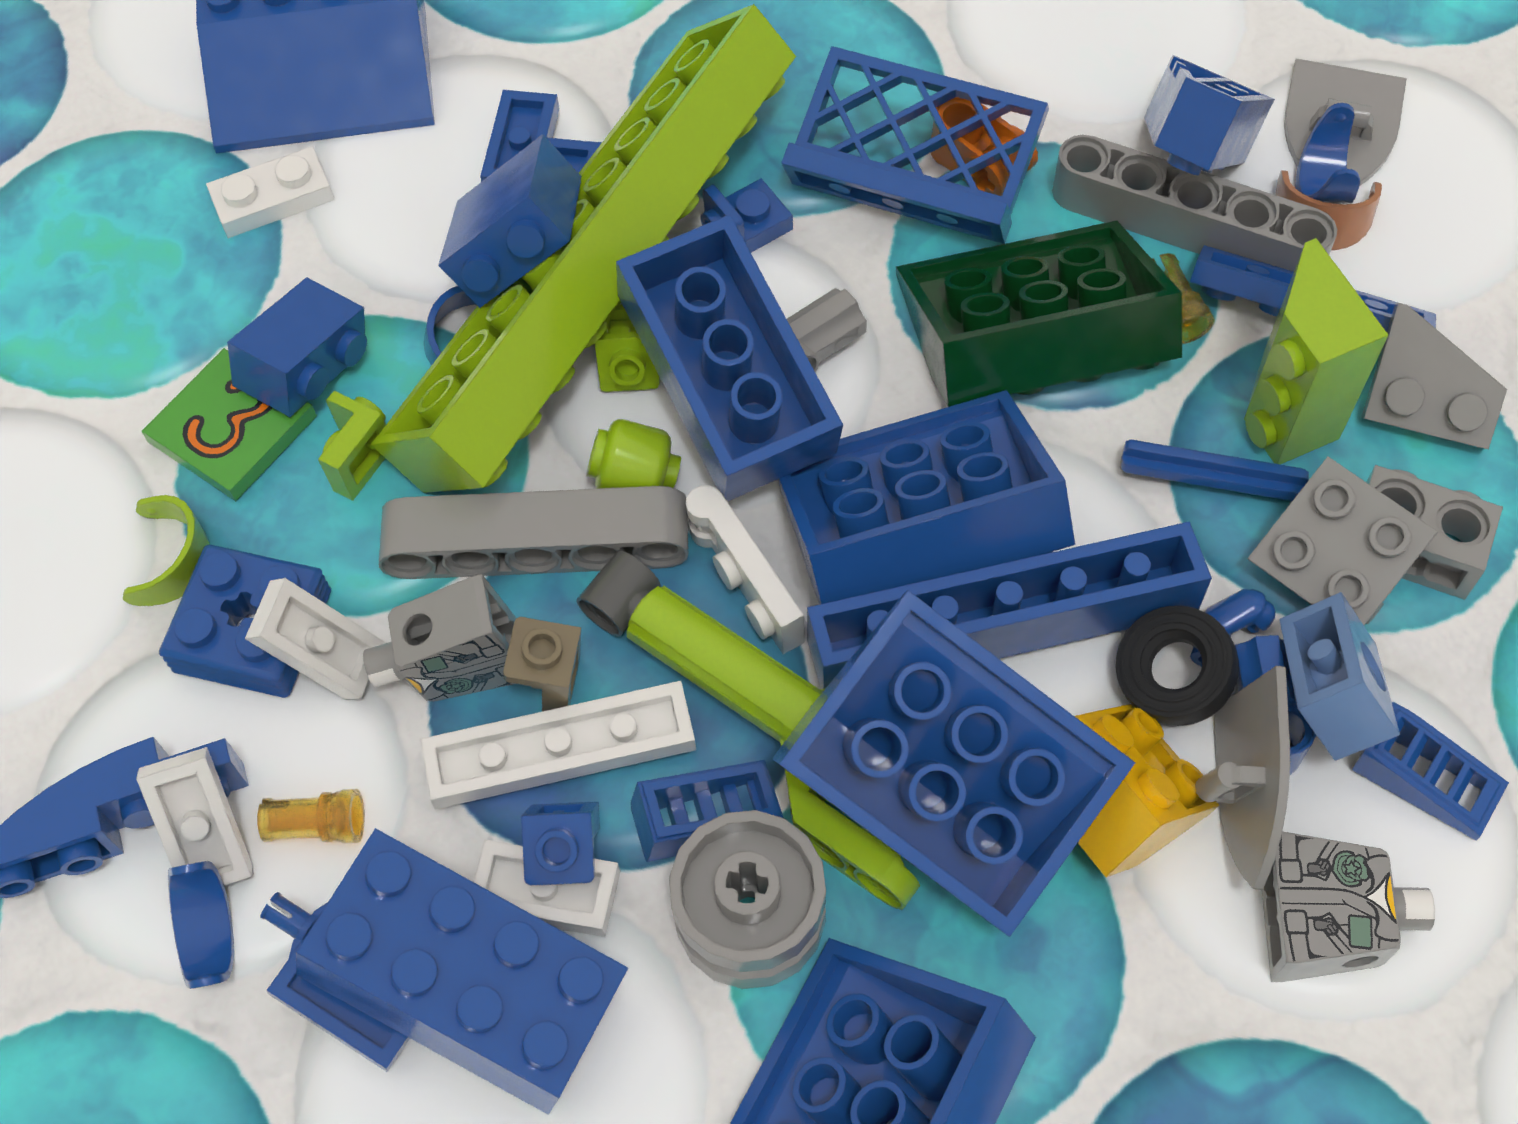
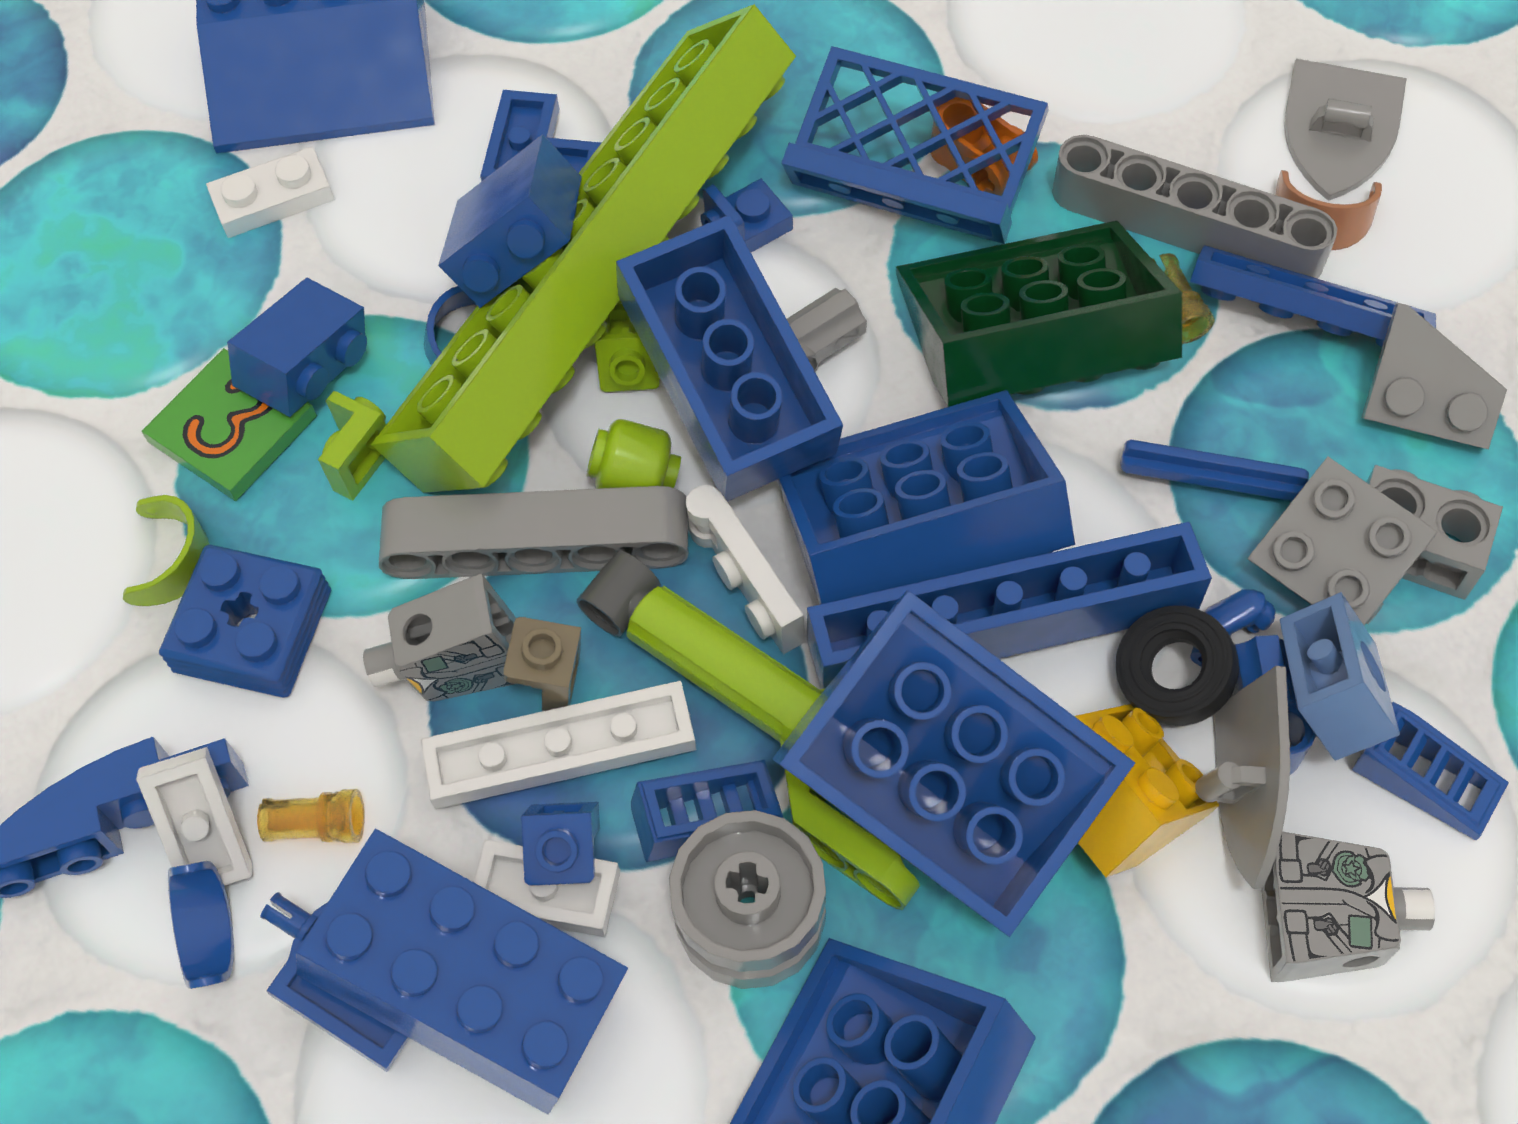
(312, 638): white plate -> none
(1204, 118): blue wedge -> none
(1313, 361): lime slope -> none
(1323, 162): blue helmet -> none

